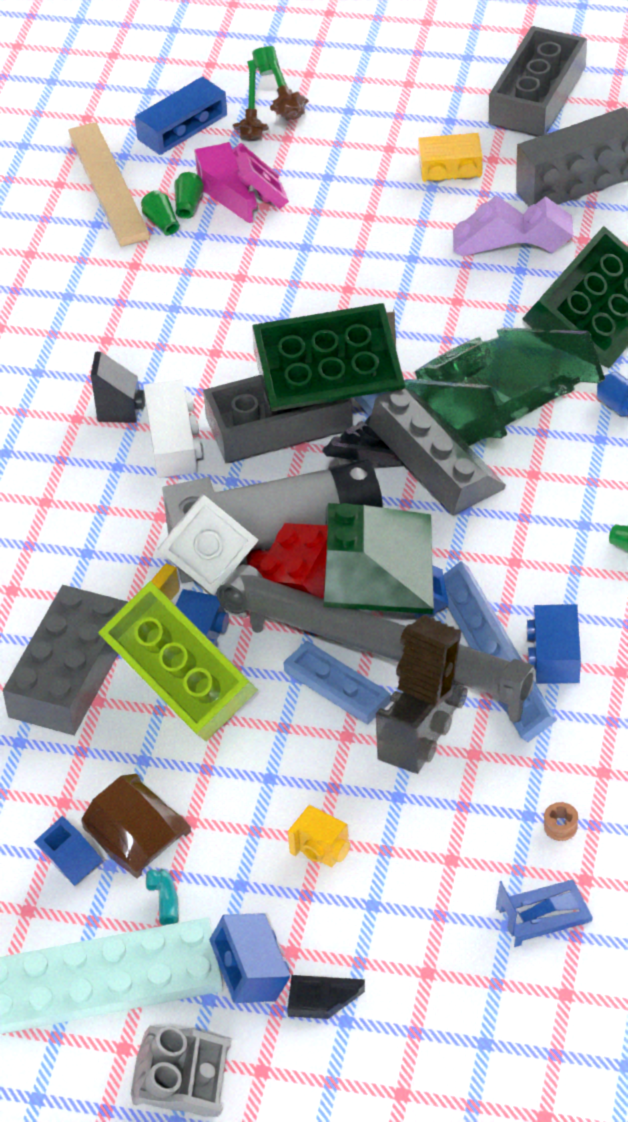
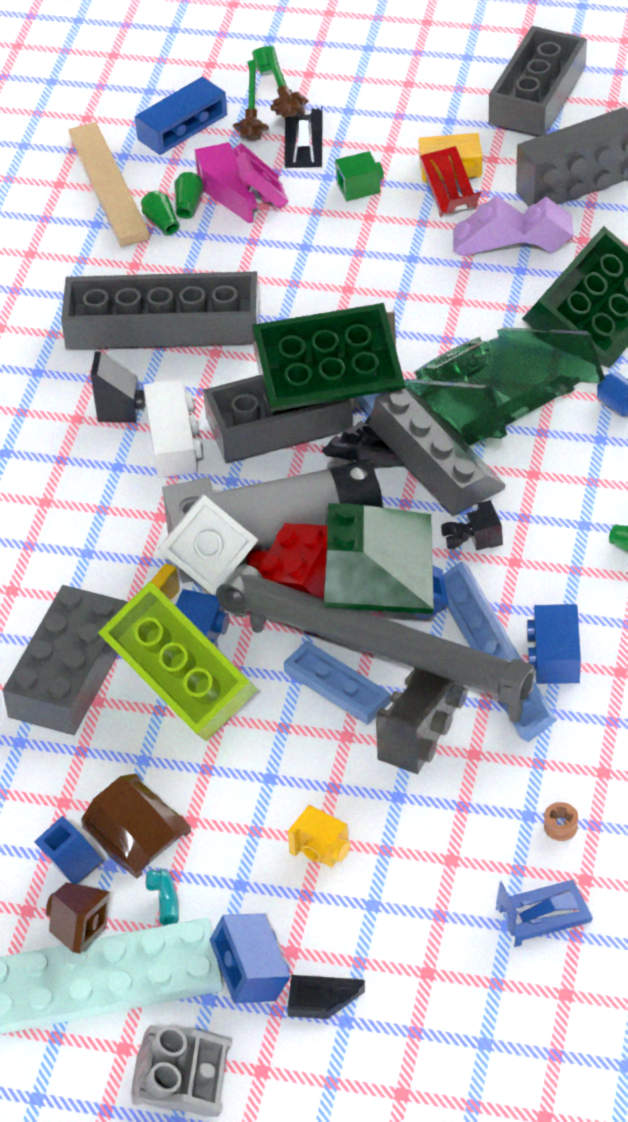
(77, 915): none -> reddish brown slope
(160, 310): none -> dark grey brick
(303, 155): none -> black piece
(358, 176): none -> green brick
(428, 660): dark brown brick -> none
(443, 163): none -> red piece
(482, 527): none -> black piece

